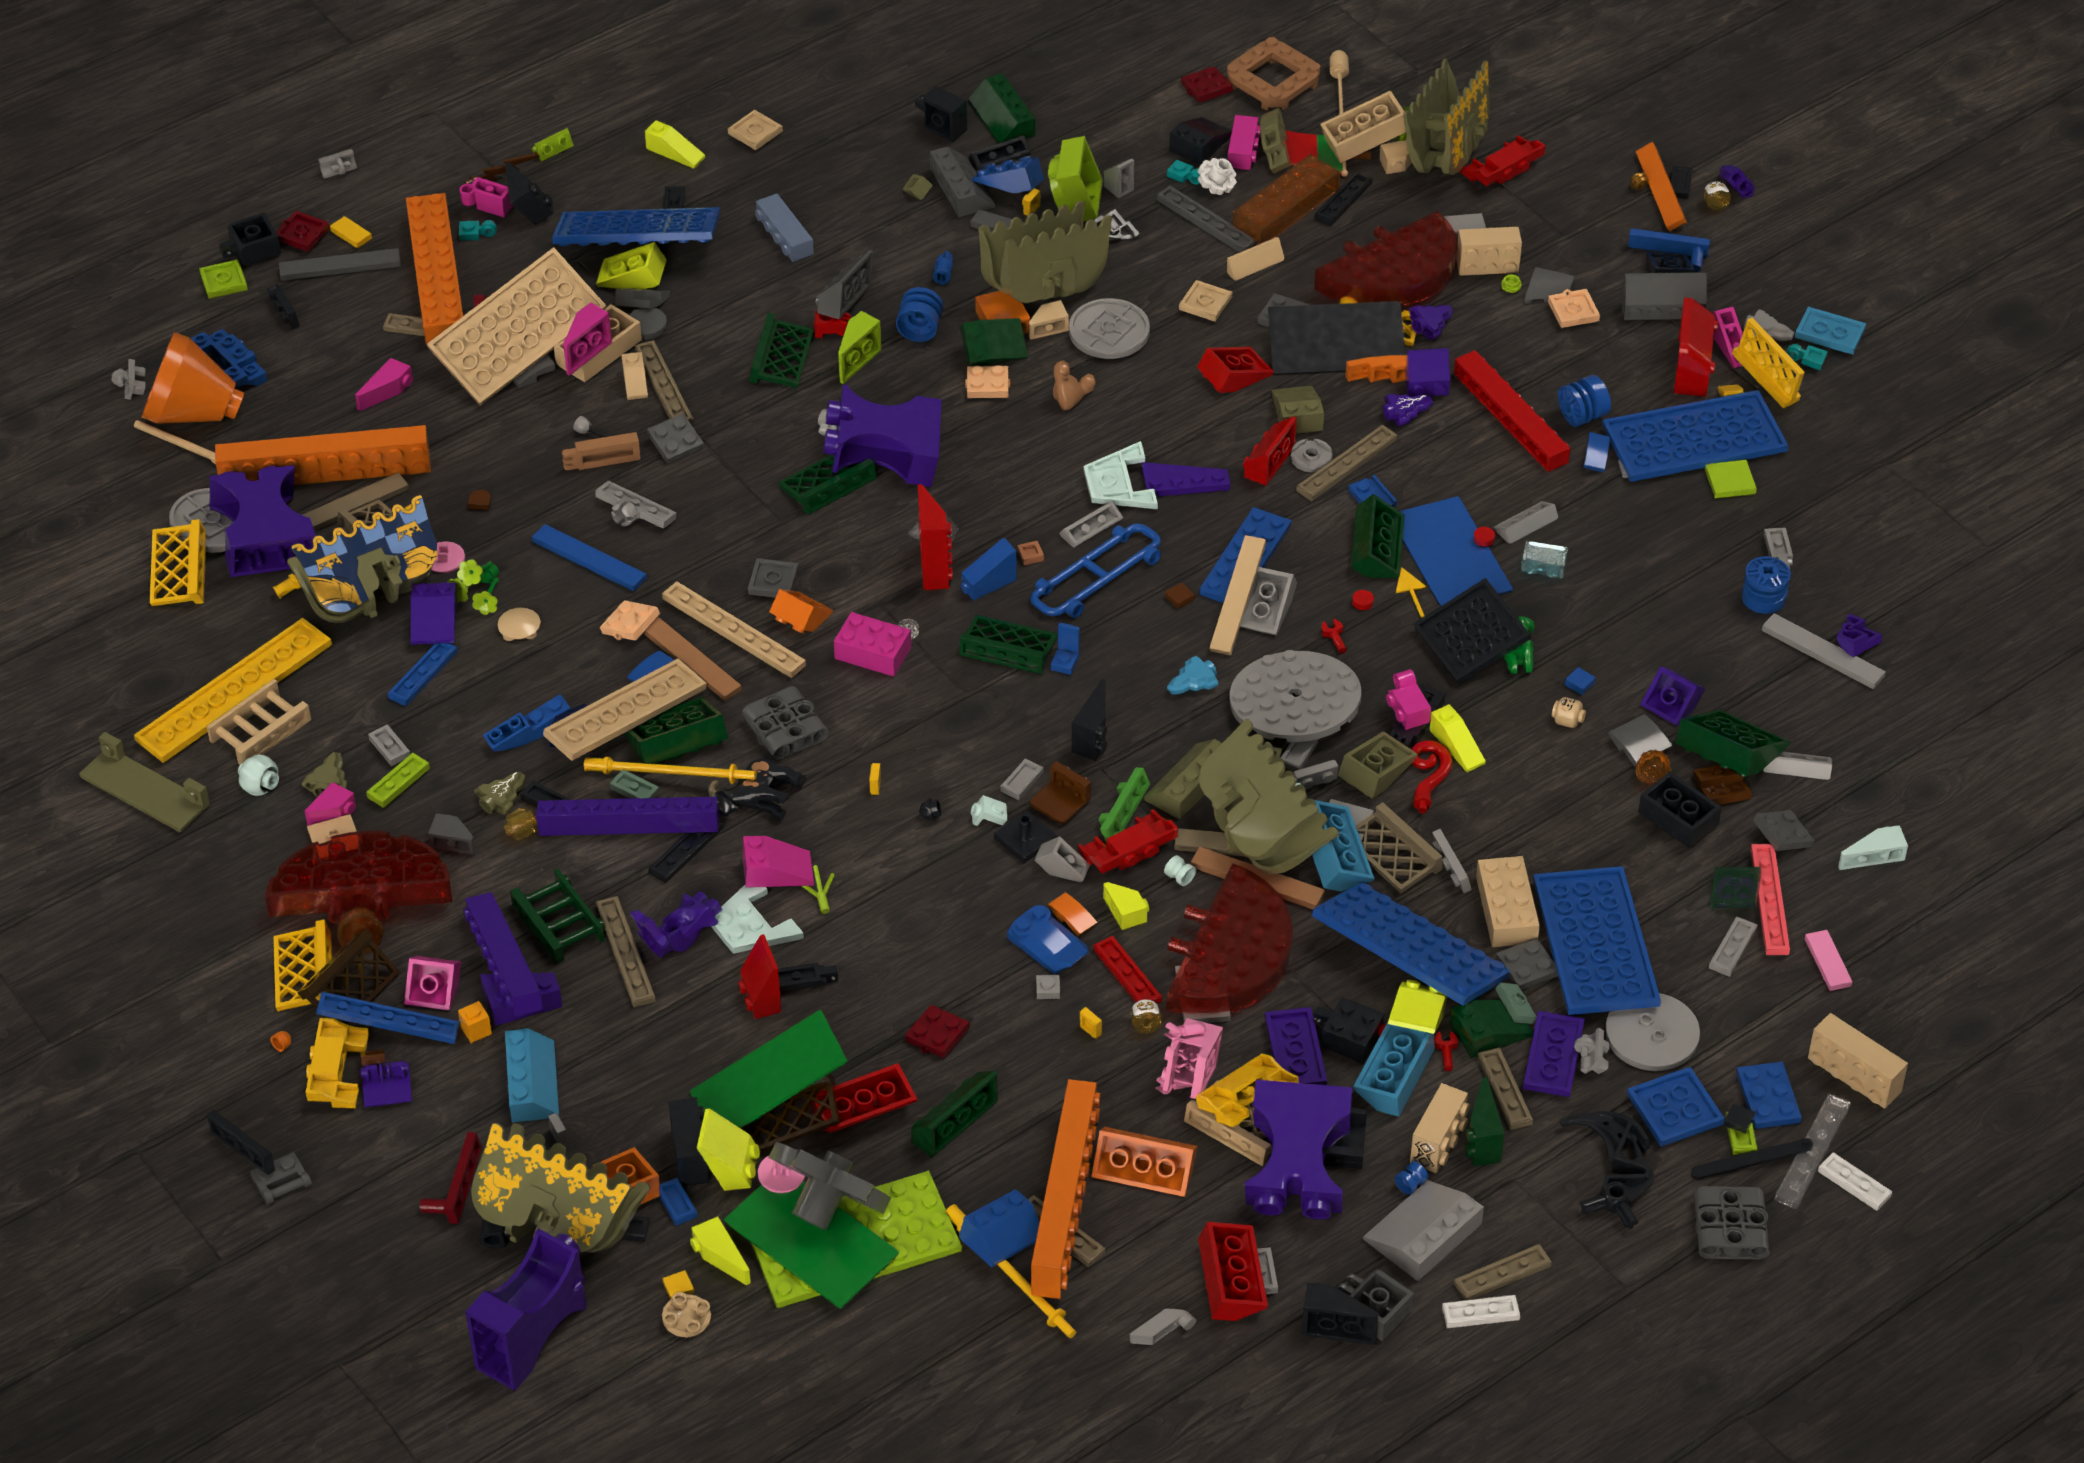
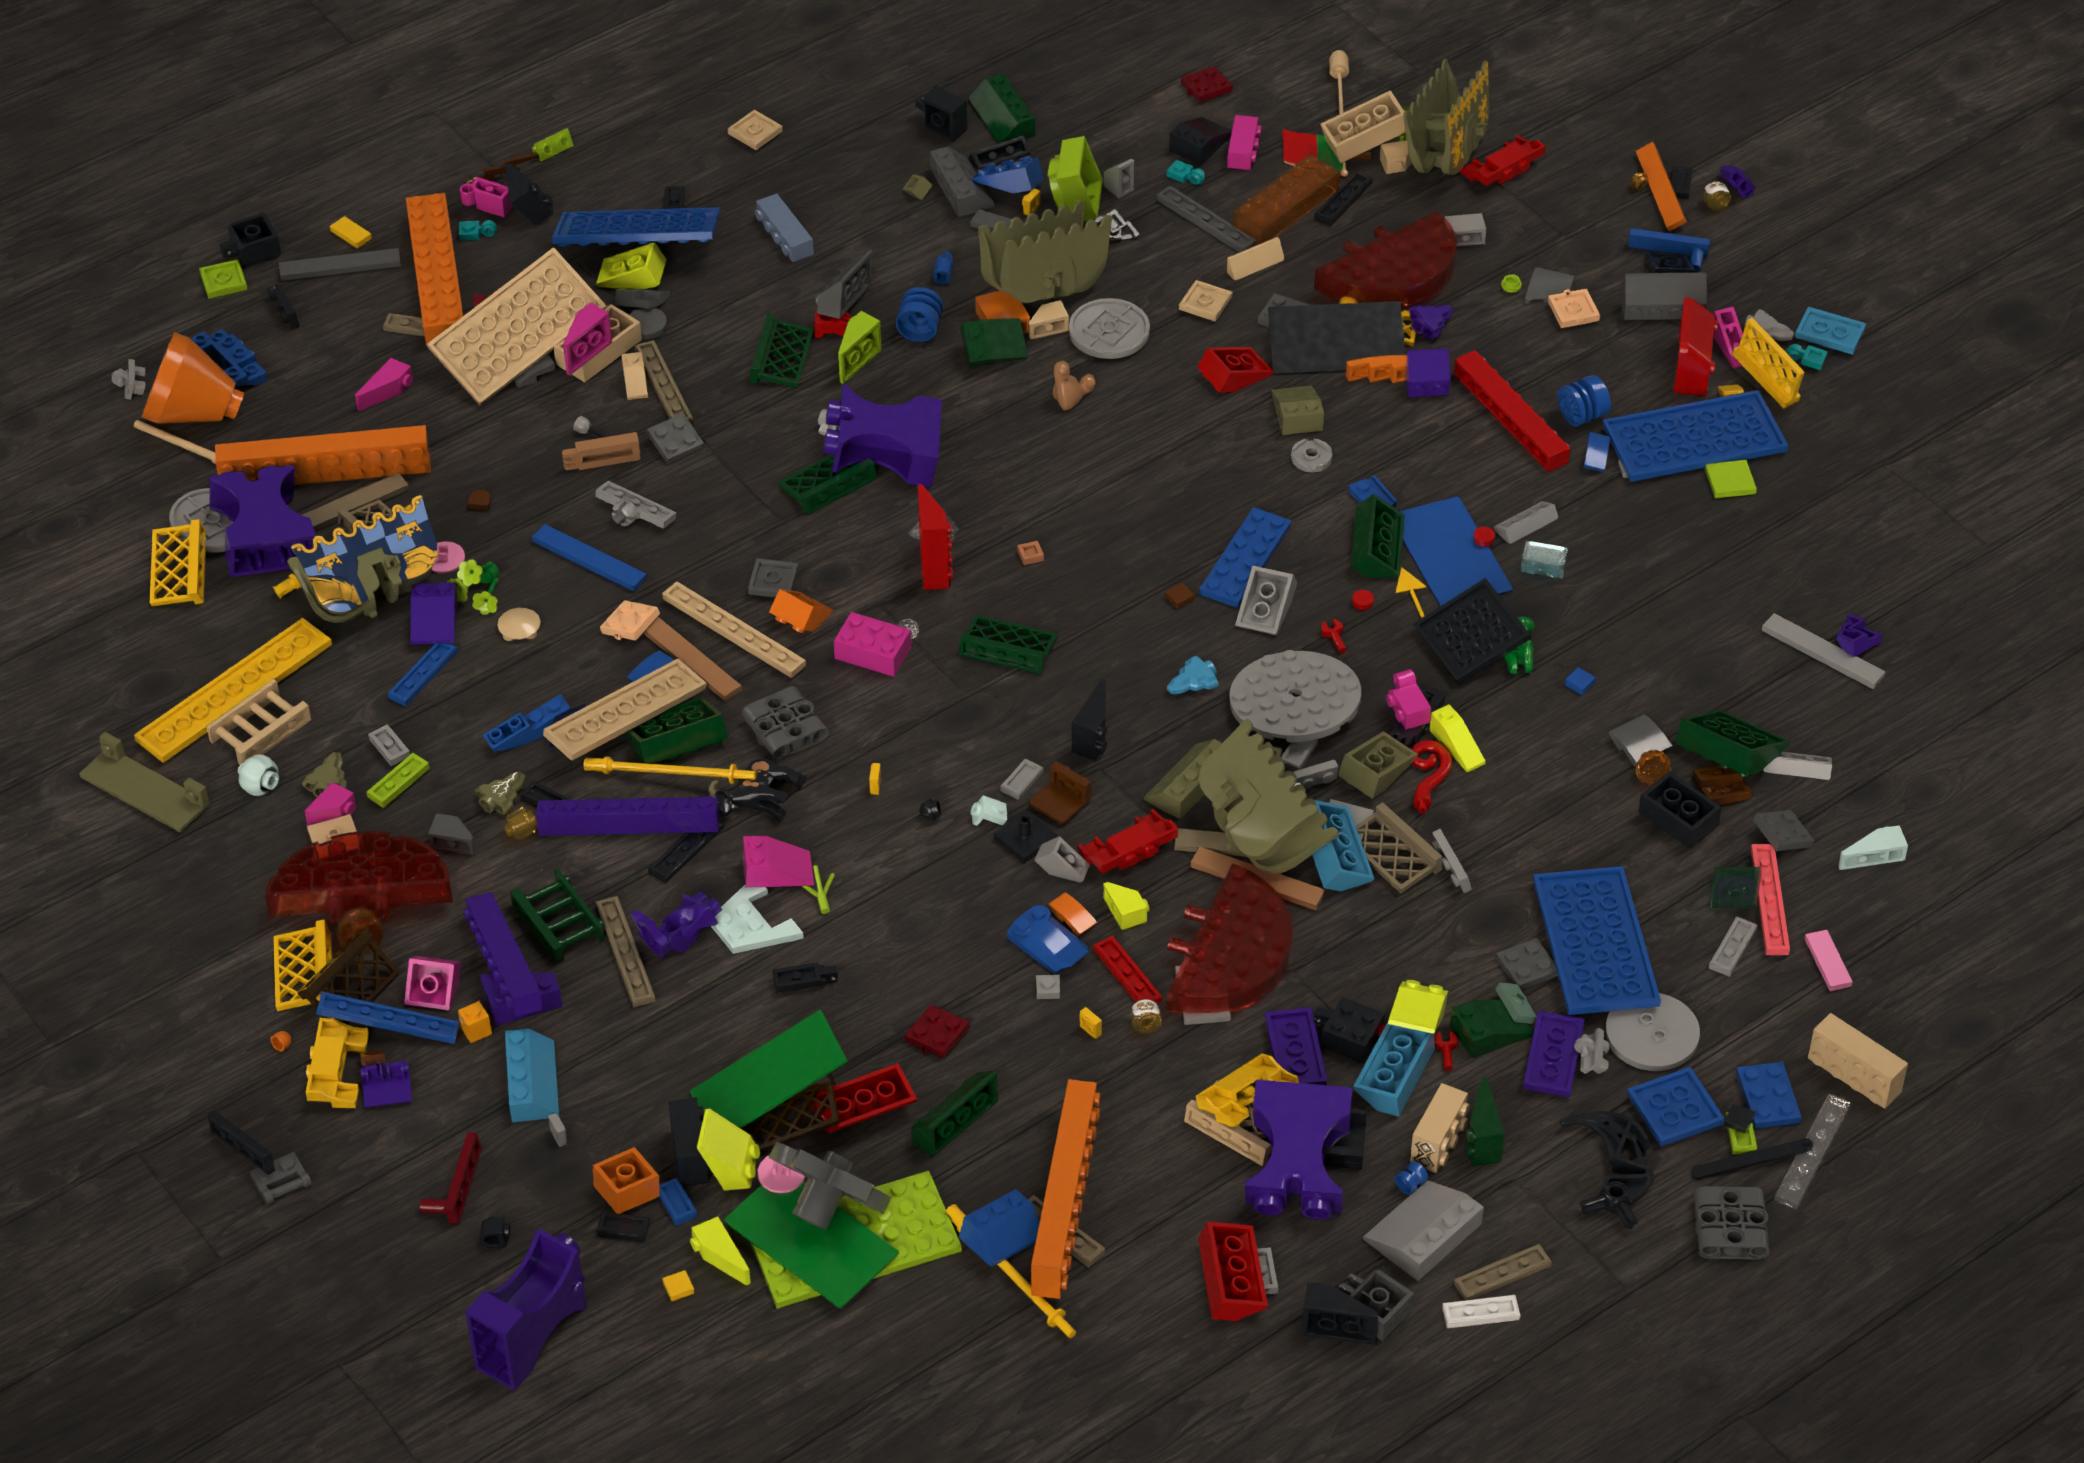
(302, 230): dark red plate -> none
(337, 163): light grey hips -> none
(531, 1186): olive animal -> none
(633, 786): sand green plate -> none
(671, 144): neon yellow slope -> none
(686, 1315): tan dish -> none
(760, 981): red slope -> none
(987, 382): light nougat plate -> none
(990, 571): blue slope -> none
(1068, 649): blue bracket -> none
(1074, 606): blue bar -> none
(1091, 524): light grey slope -> none
(1110, 480): light aqua wing -> none
(1129, 798): bright green hinge -> none
(1144, 1161): orange slope -> none
(1161, 1325): light grey piece -> none
(1178, 869): light aqua wheel -> none
(1180, 479): dark purple wing -> none
(1190, 1056): bright pink torso -> none
(1217, 176): white plant -> none
(1237, 595): tan tile -> none
(1270, 51): medium nougat plate -> none
(1271, 452): red slope -> none
(1273, 140): olive slope -> none
(1346, 463): dark tan tile -> none
(1404, 408): dark purple rock -> none
(1411, 943): blue plate -> none
(1488, 251): tan brick -> none
(1505, 1088): dark tan tile -> none
(1507, 901): tan brick -> none
(1568, 712): tan head -> none
(1672, 695): dark purple slope -> none
(1766, 584): blue wheel -> none
(1778, 545): light grey hinge -> none
(1855, 1181): white tile -> none

